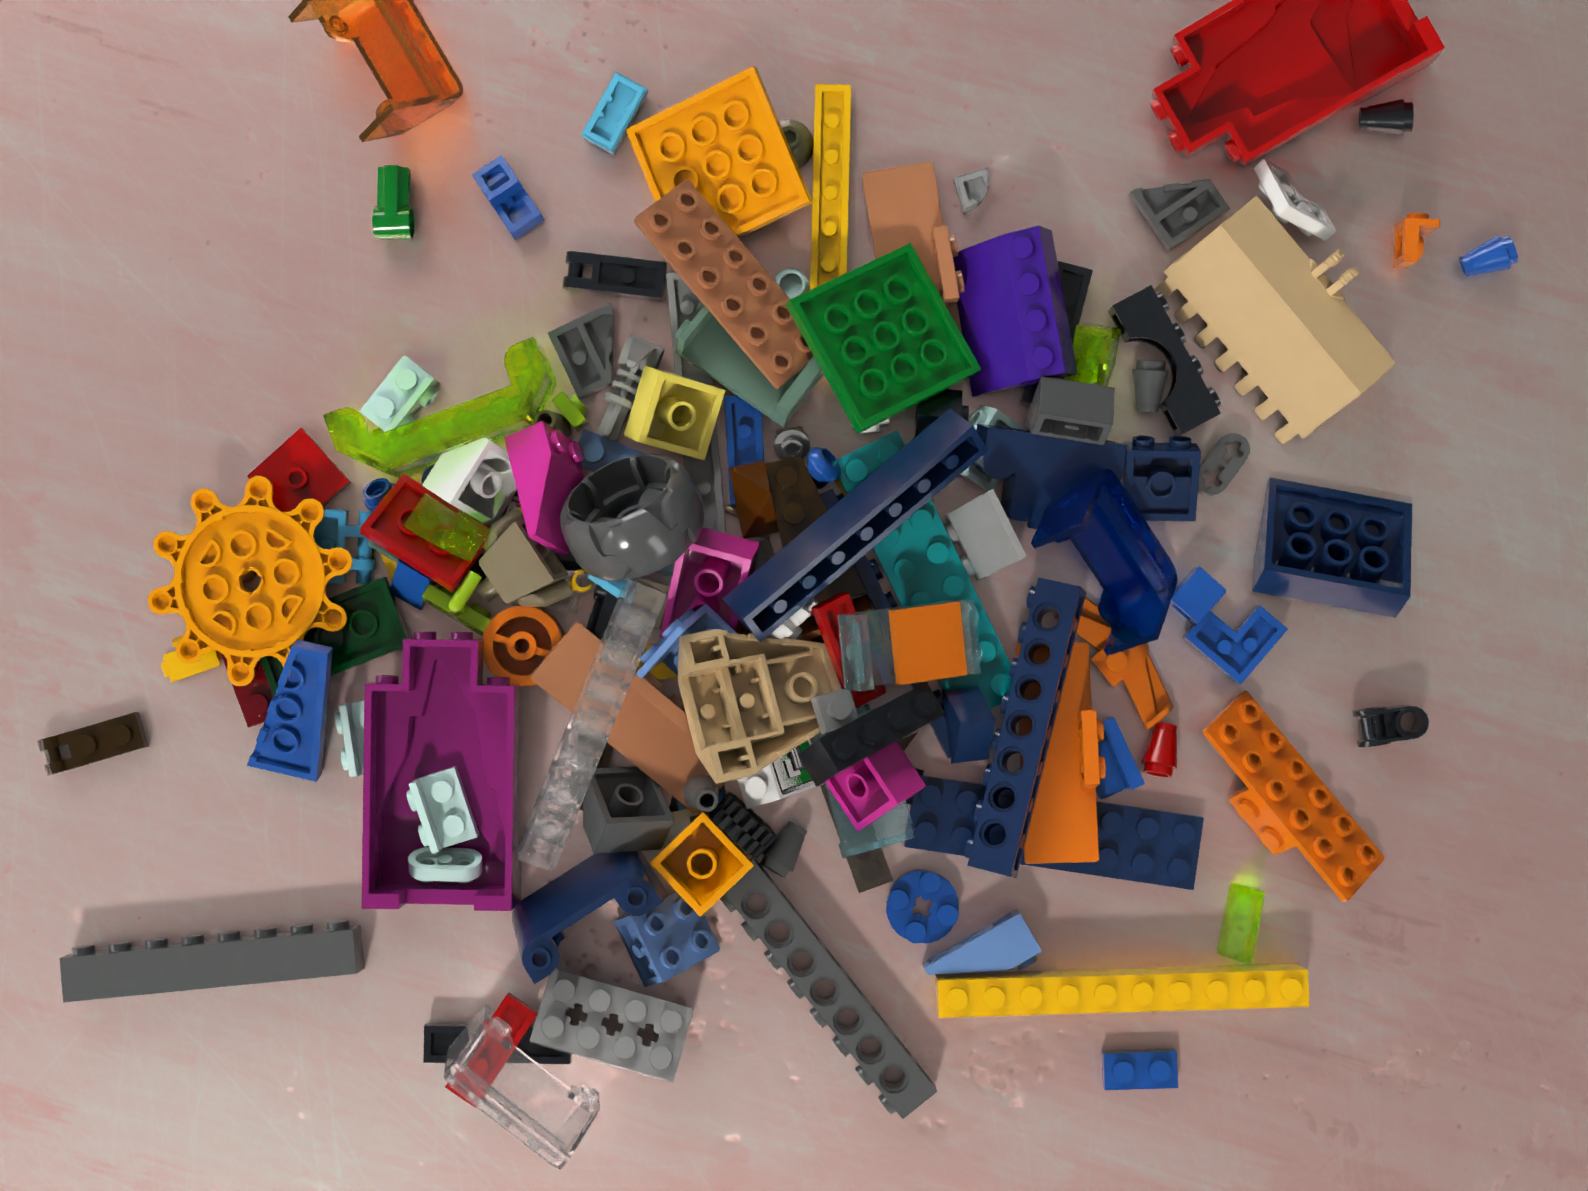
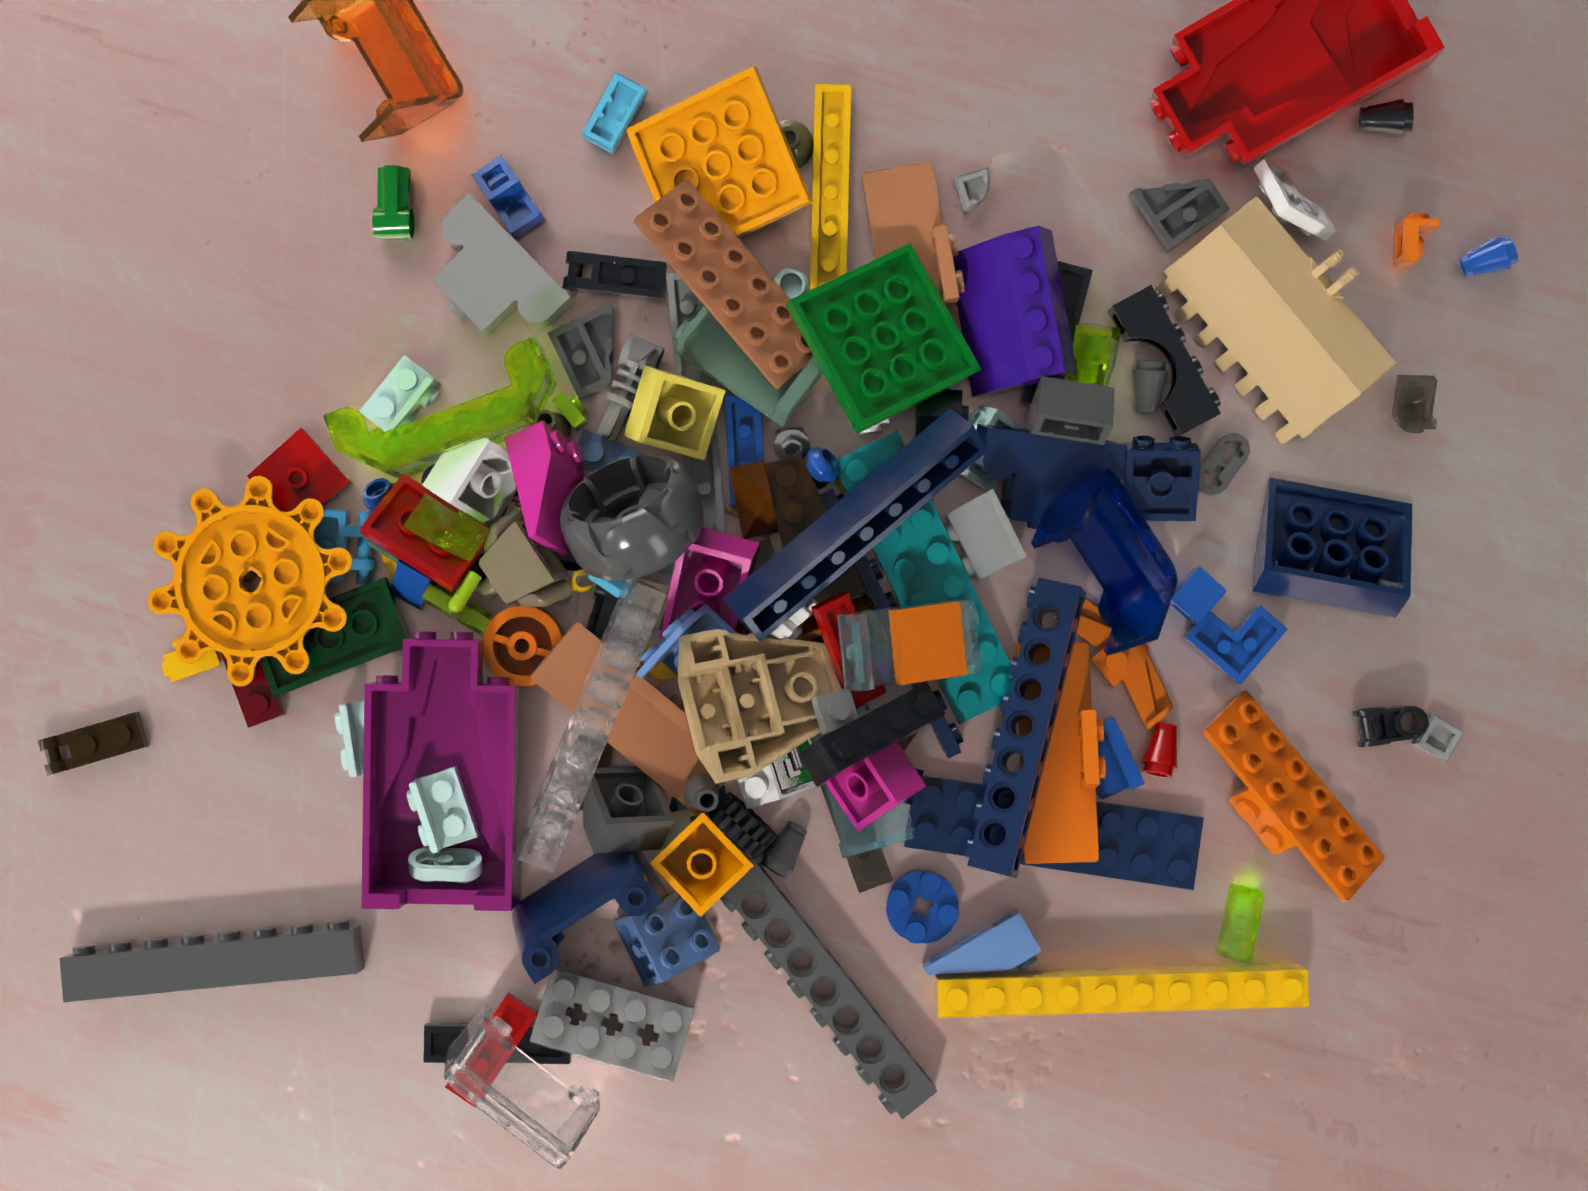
(297, 715): blue wing -> none
(494, 273): none -> light grey brick
(968, 724): dark blue slope -> none
(1139, 1069): blue plate -> none
(1414, 402): none -> clear smoke bracket
(1439, 738): none -> light grey tile

